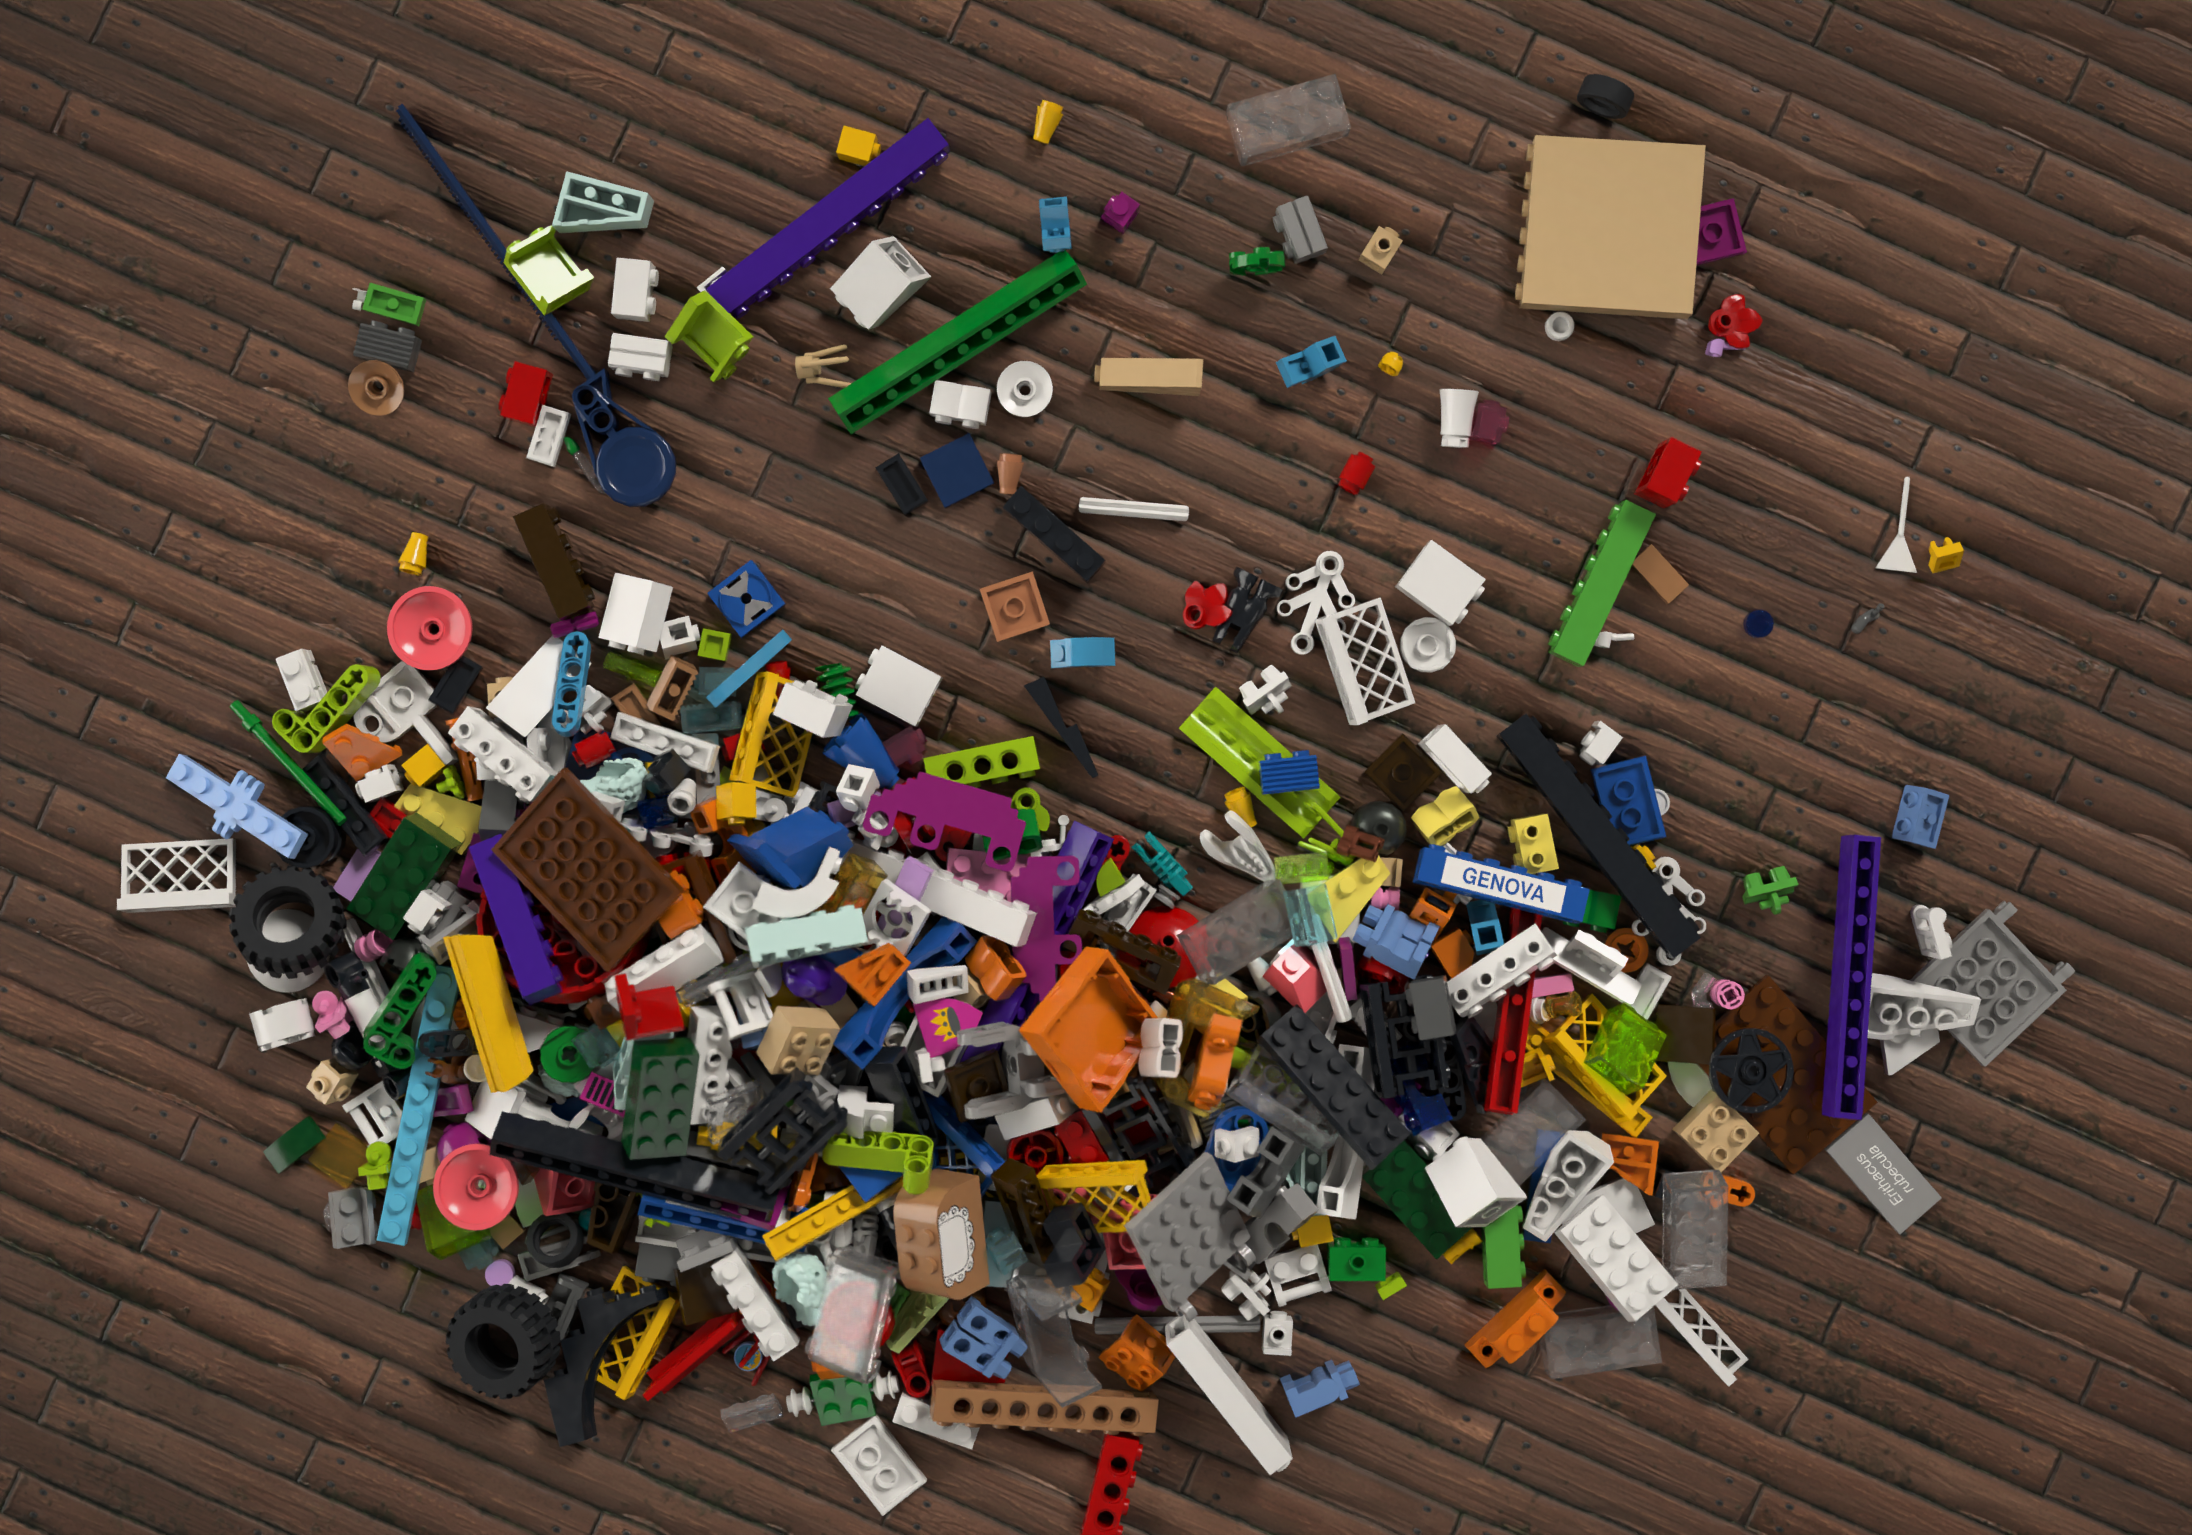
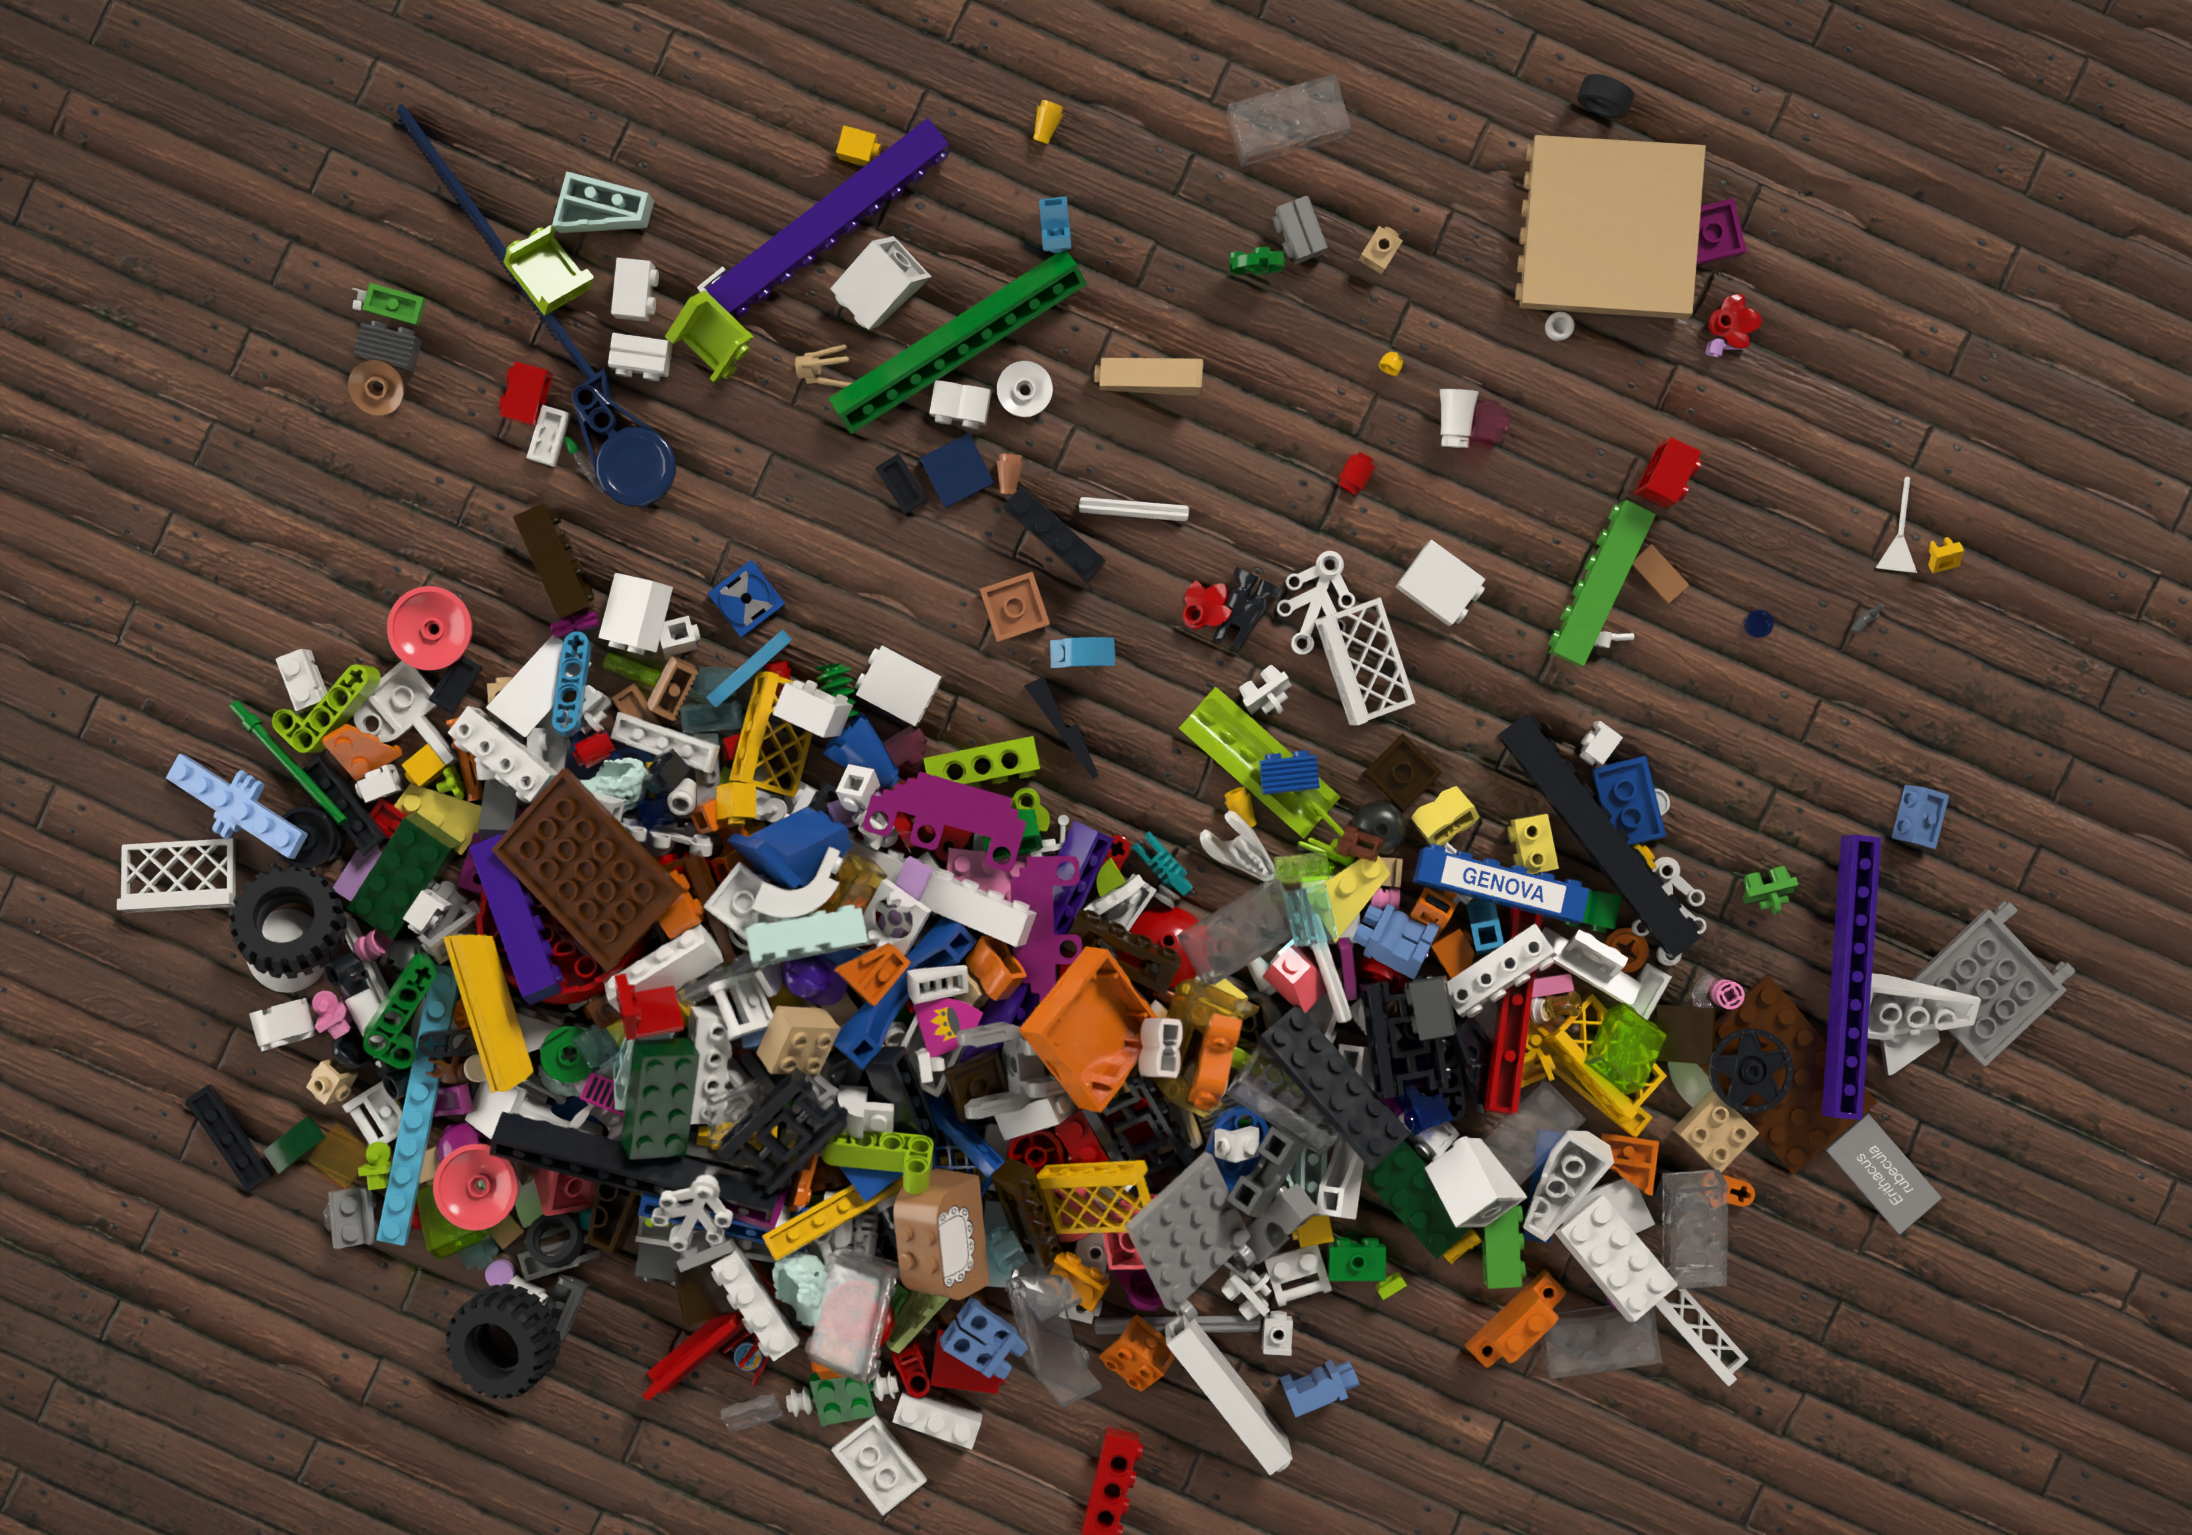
(229, 1137): none -> black tile
(414, 555): yellow cone -> none
(573, 1387): black arch -> none
(648, 1344): yellow fence -> none
(703, 1190): none -> white plant
(714, 644): lime tile -> none
(947, 1393): medium nougat brick -> none
(1075, 1244): black brick -> none
(1120, 212): magenta brick -> none
(1311, 362): dark azure brick -> none
(1427, 644): white tile -> none
(1455, 759): white window -> none
(1932, 939): white plate -> none

